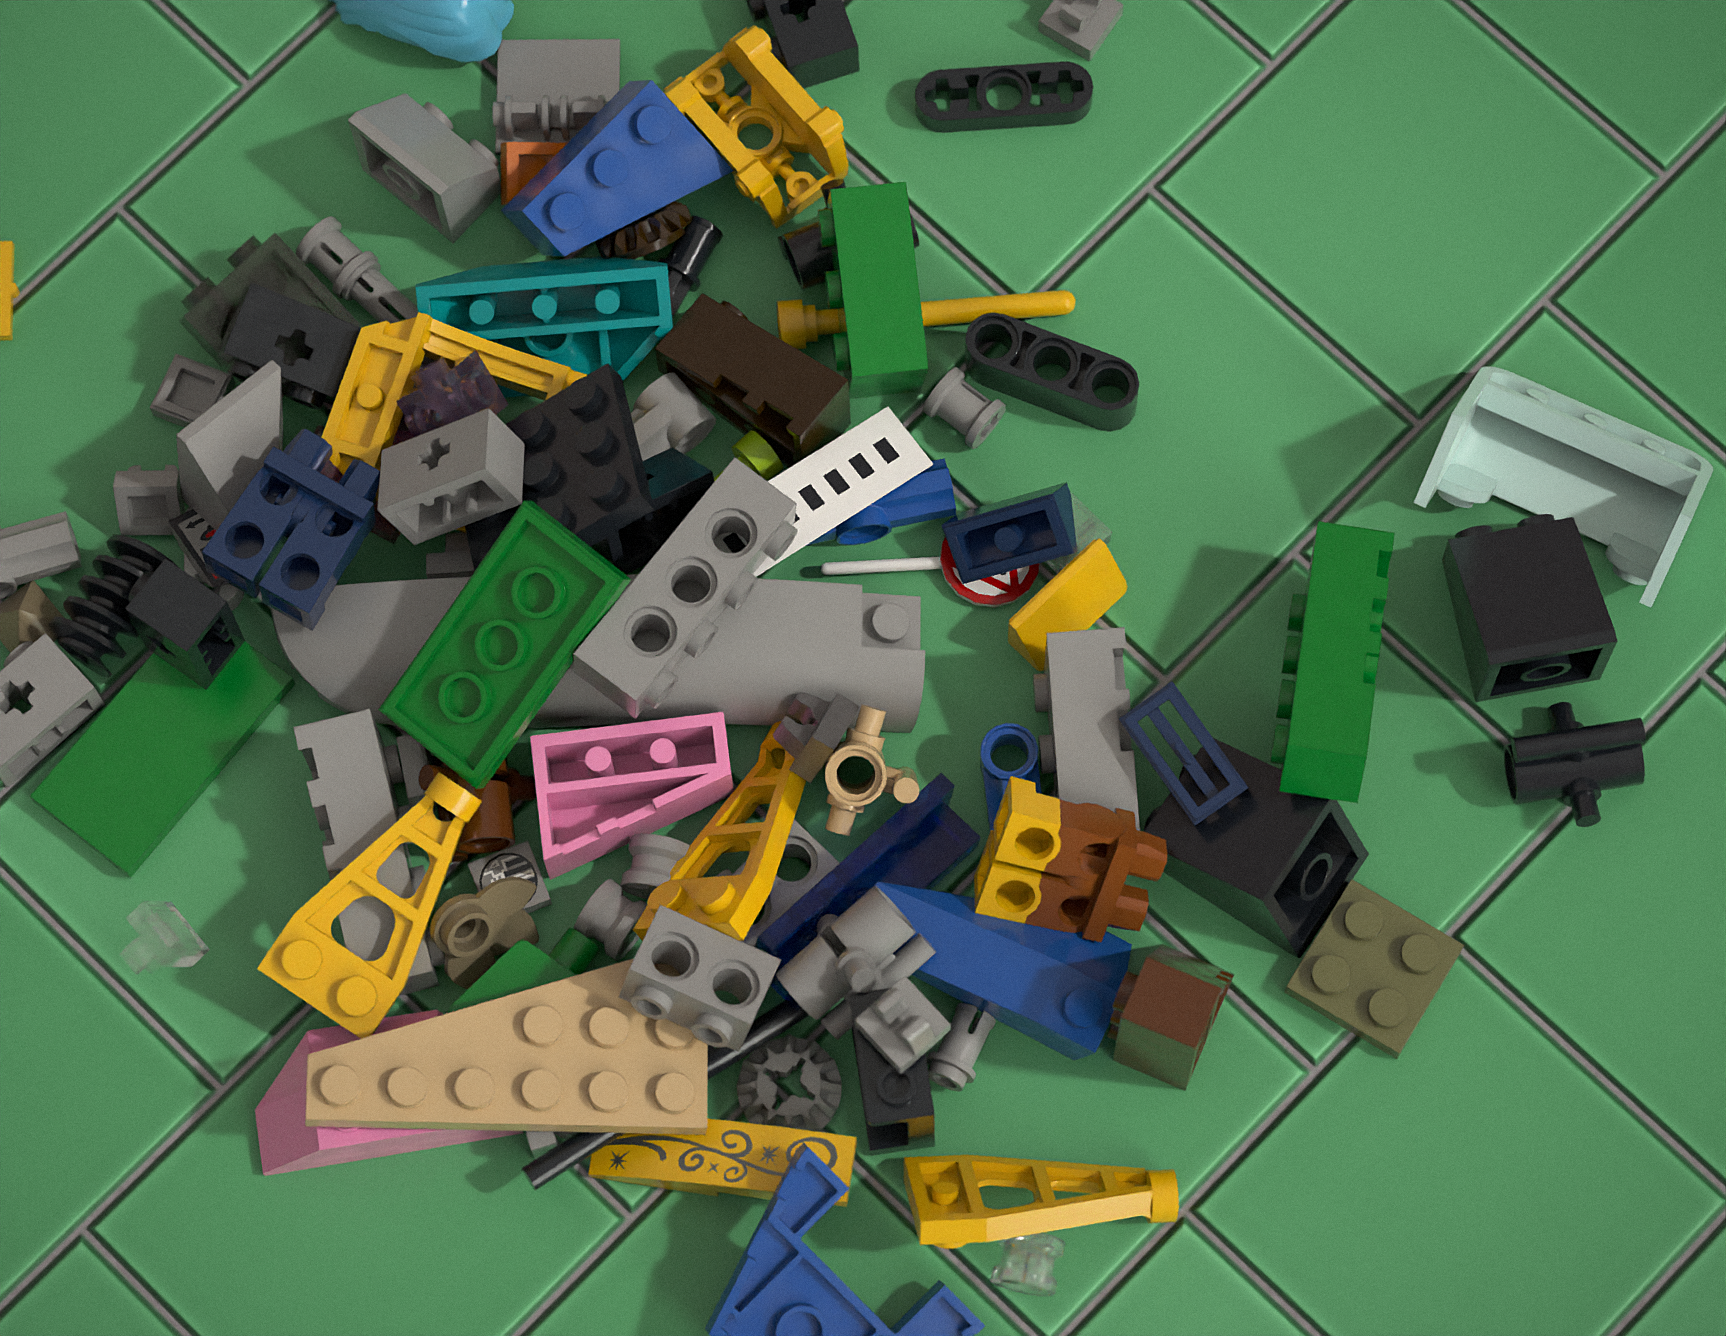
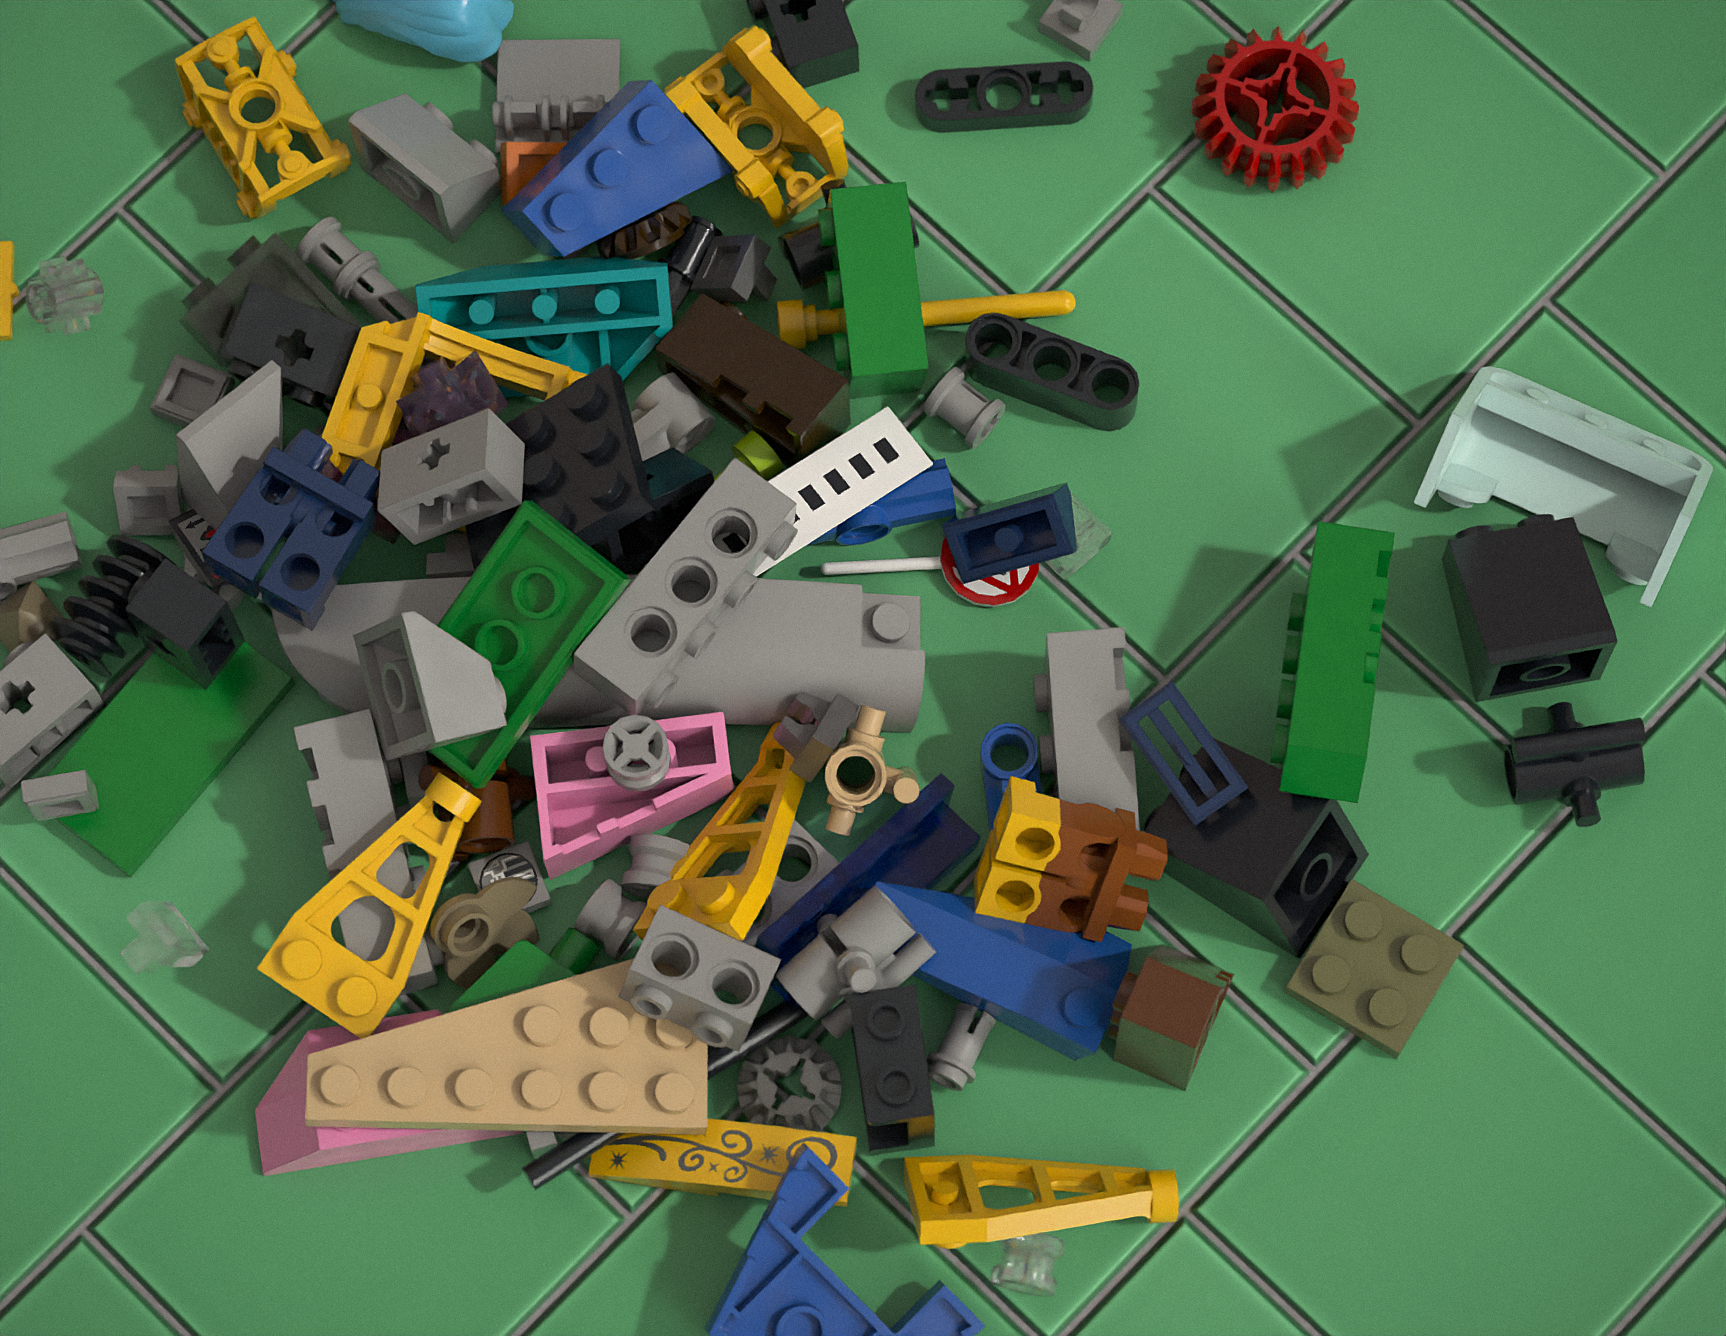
(60, 795): none -> light grey tile
(64, 295): none -> clear gear
(237, 139): none -> yellow piece
(426, 686): none -> light grey slope
(629, 741): none -> light grey wheel
(735, 270): none -> flat silver tile
(902, 1024): light grey tile -> none
(1068, 602): yellow slope -> none
(1232, 89): none -> red gear

